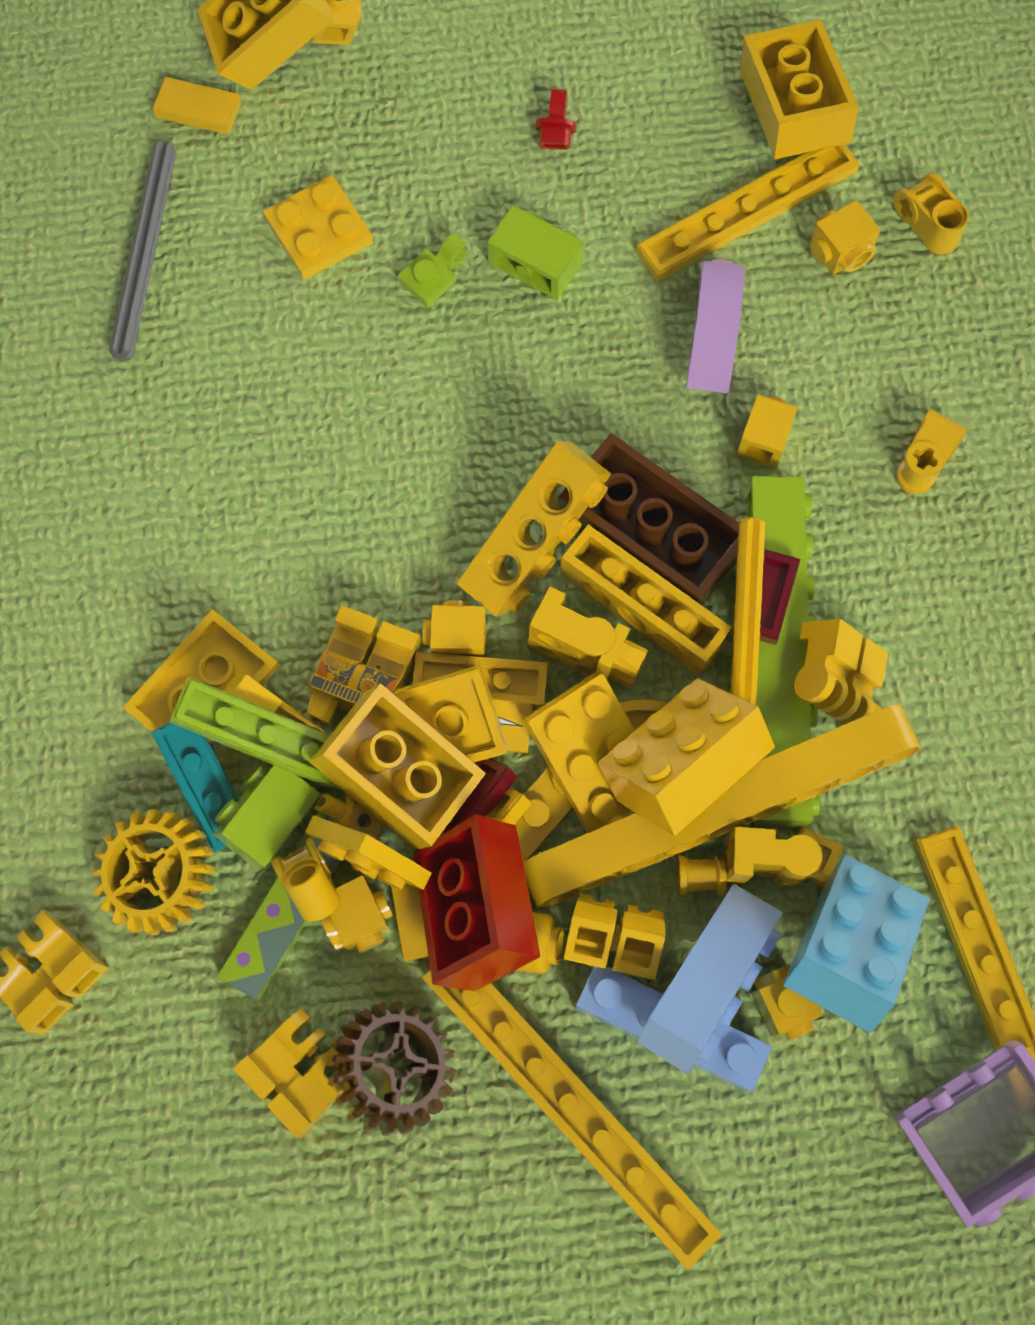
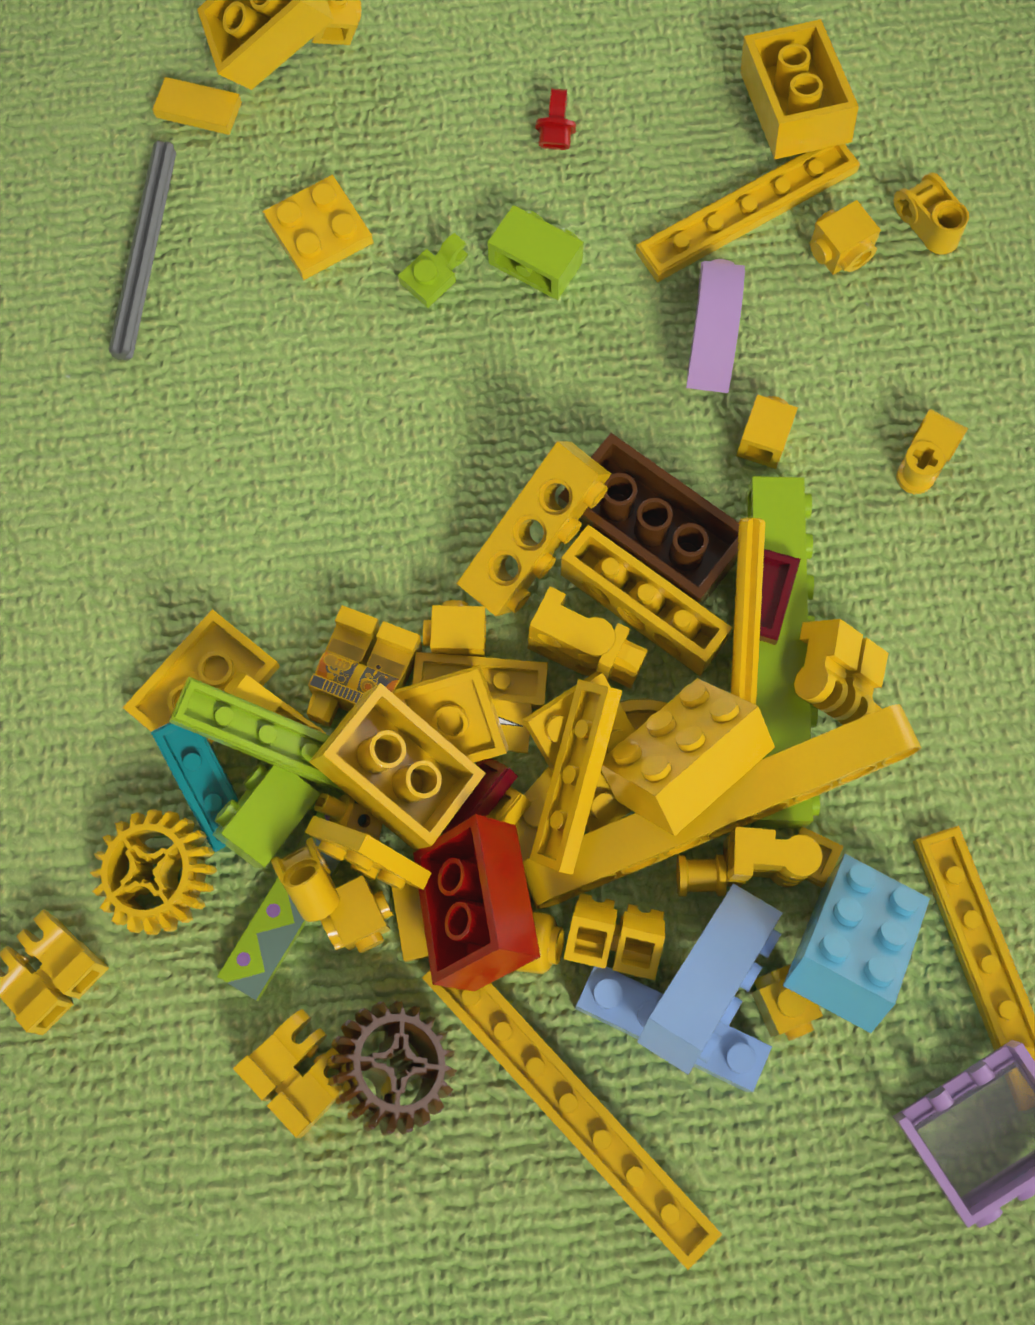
(575, 776): none -> yellow plate

